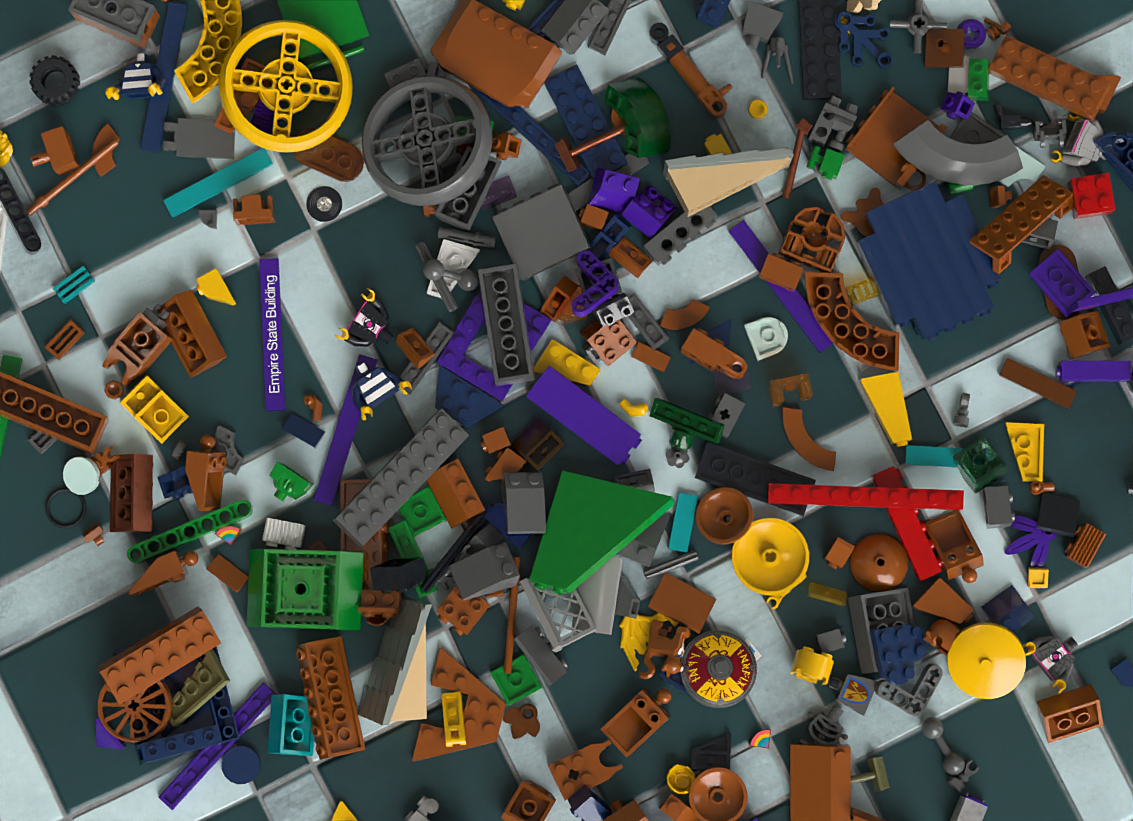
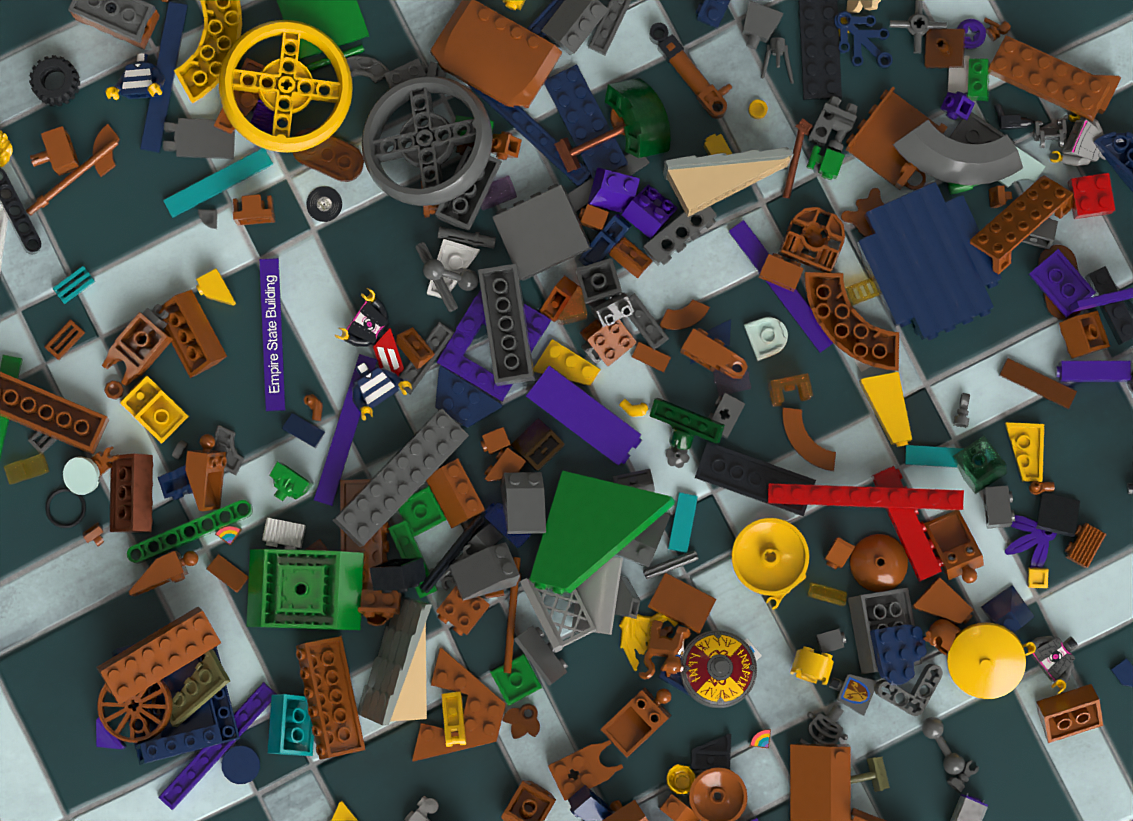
(26, 469): none -> clear yellow slope
(367, 67): none -> dark grey tile
(388, 354): none -> red sticker
(600, 284): dark purple beam -> none
(719, 505): dark orange dish -> none

